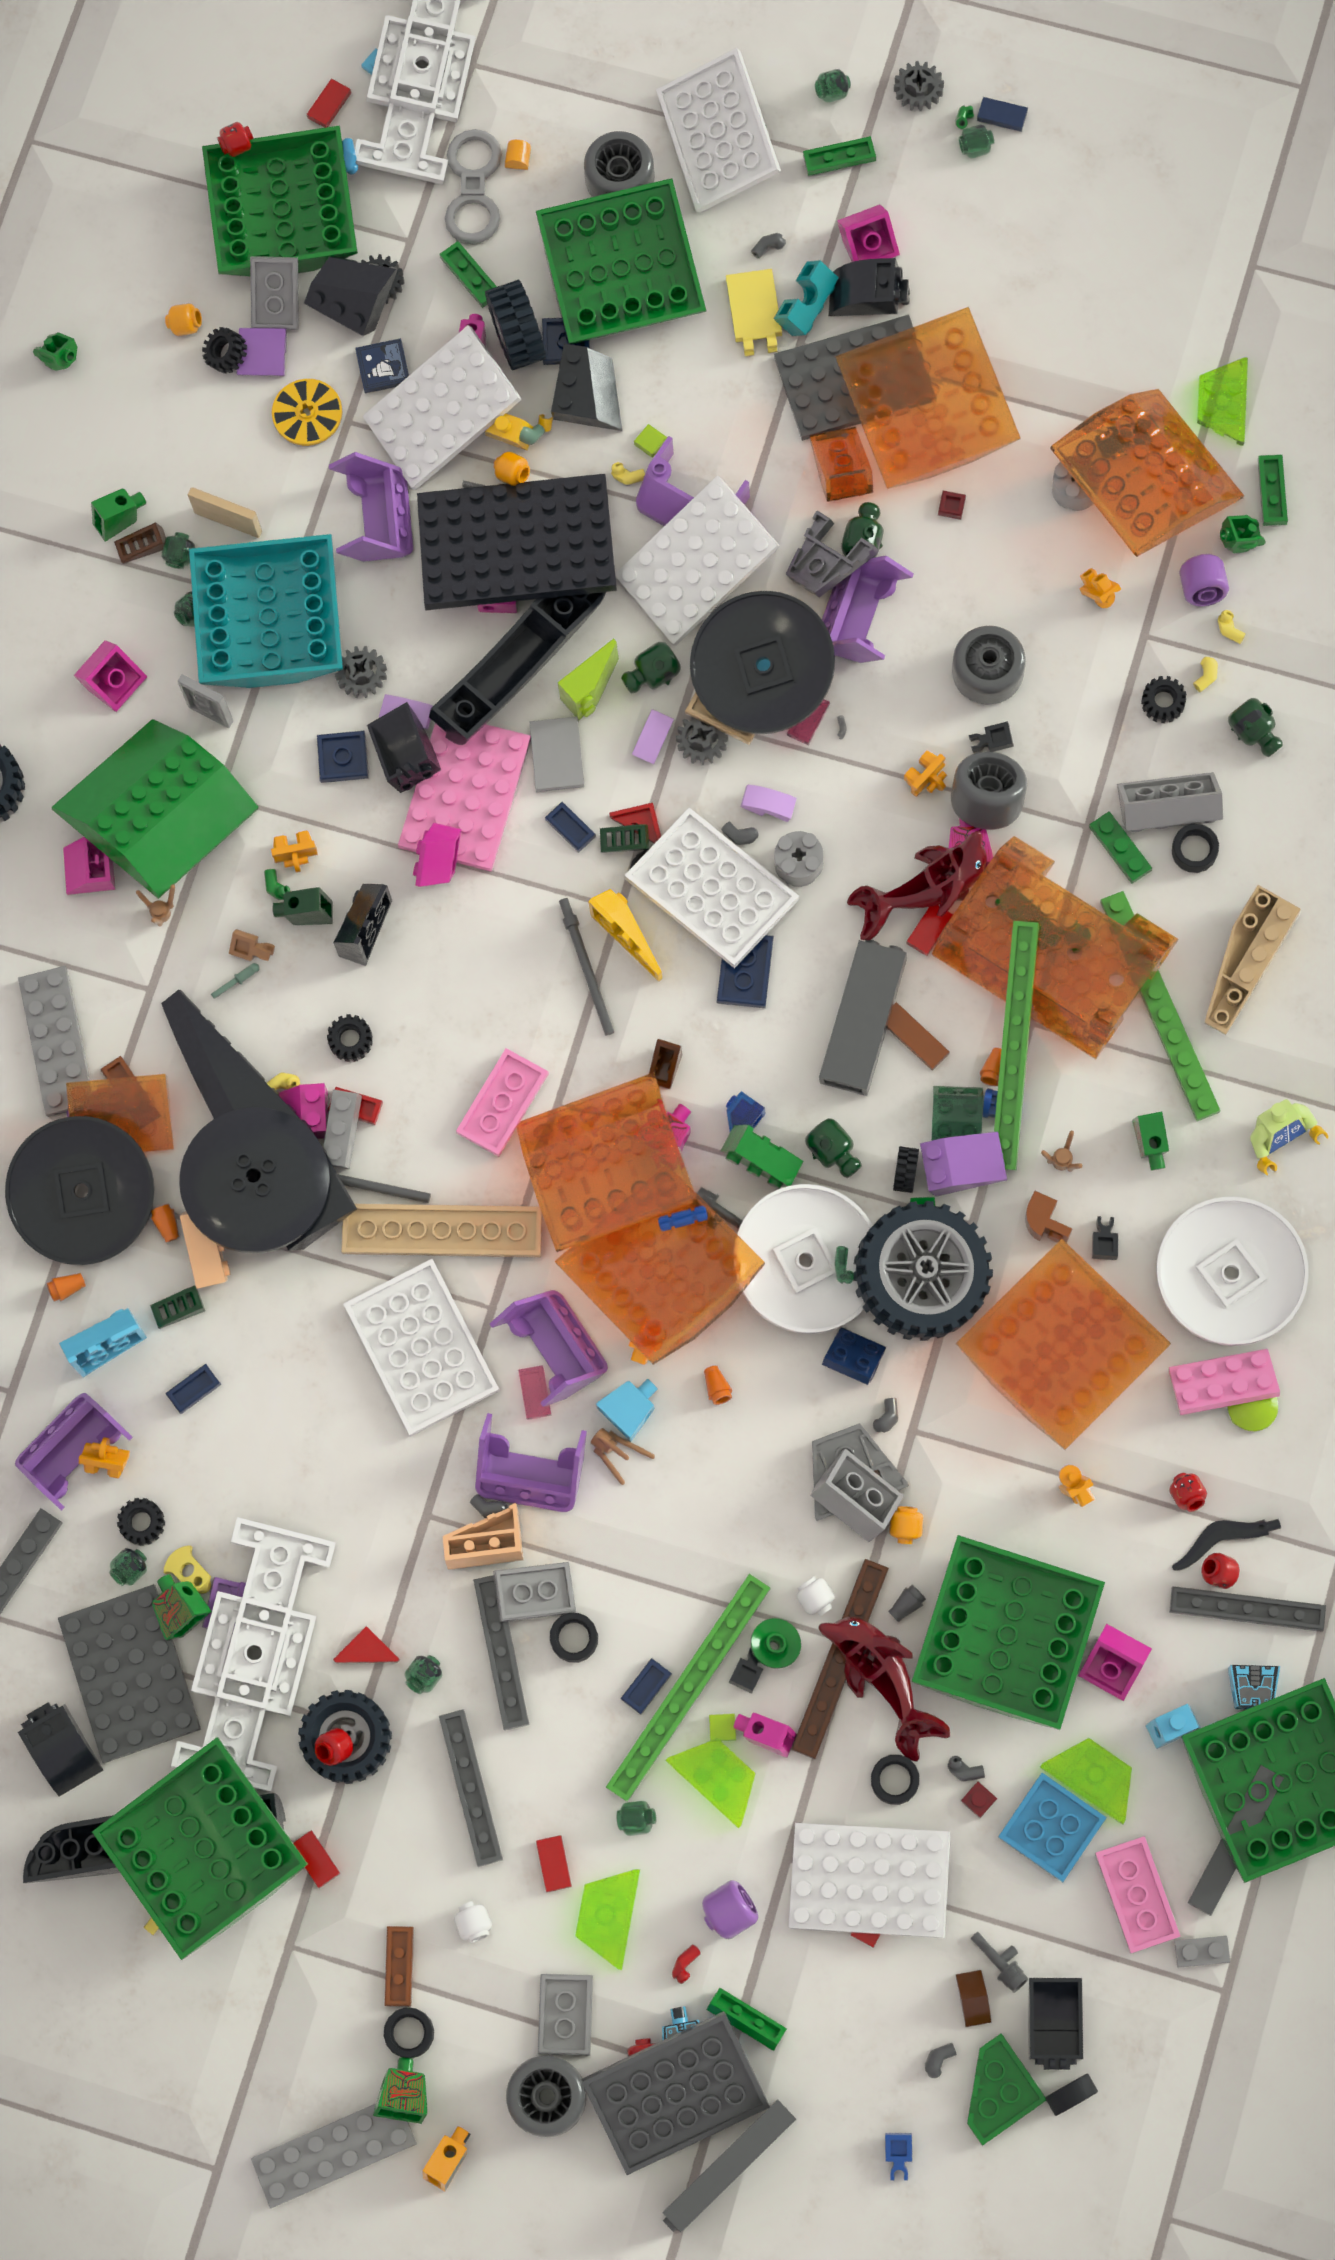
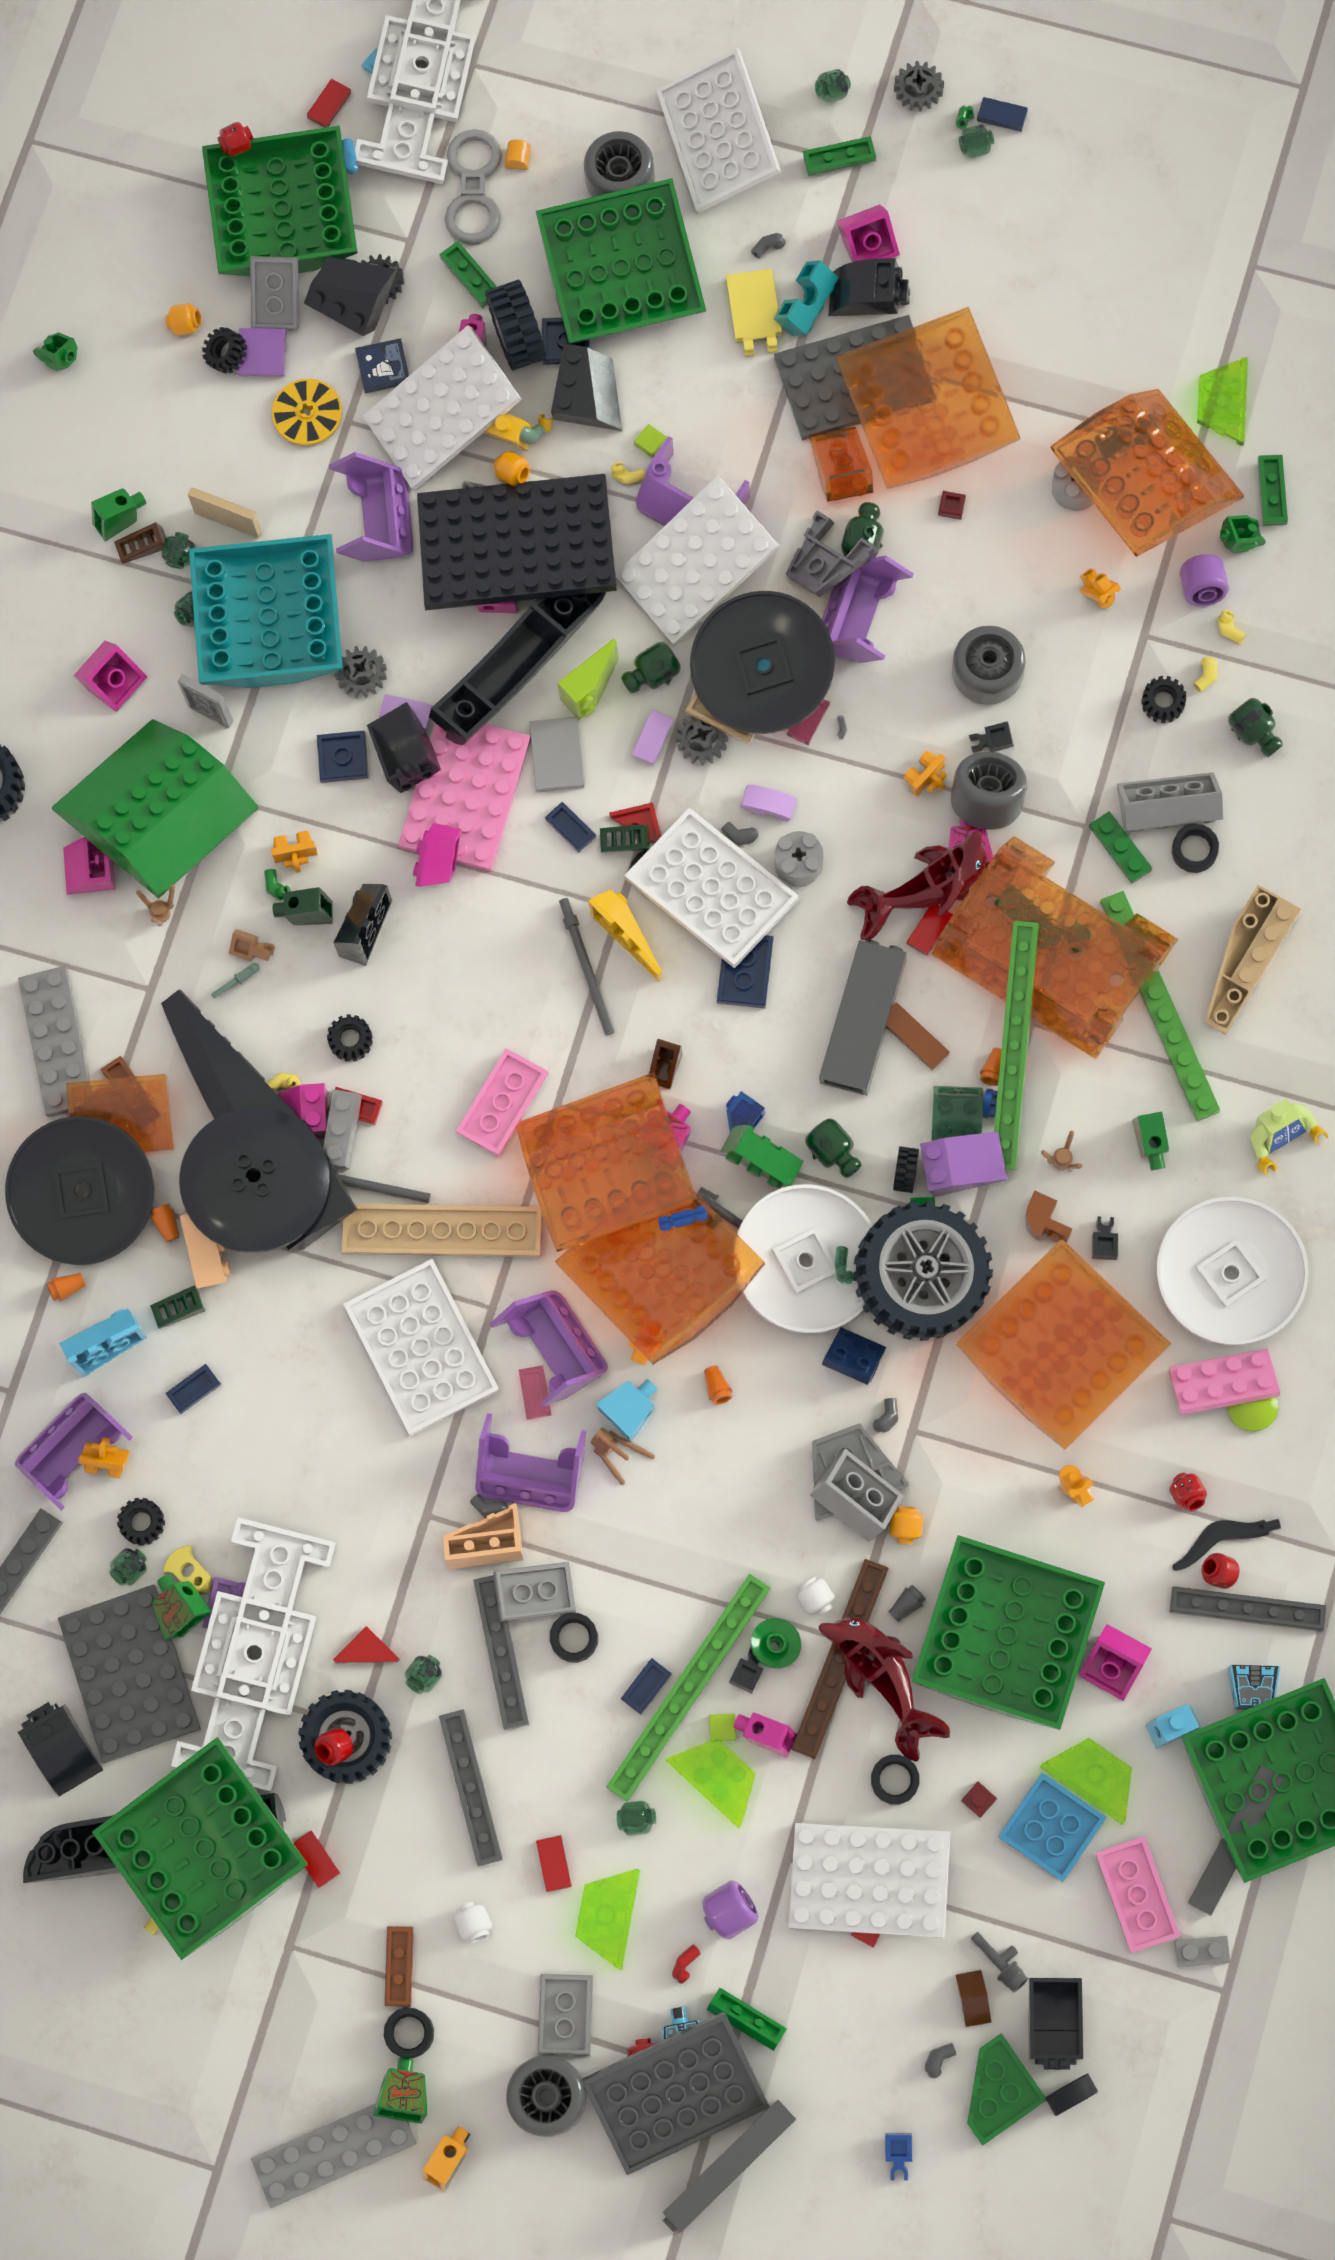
(962, 1771): dark grey arm -> none

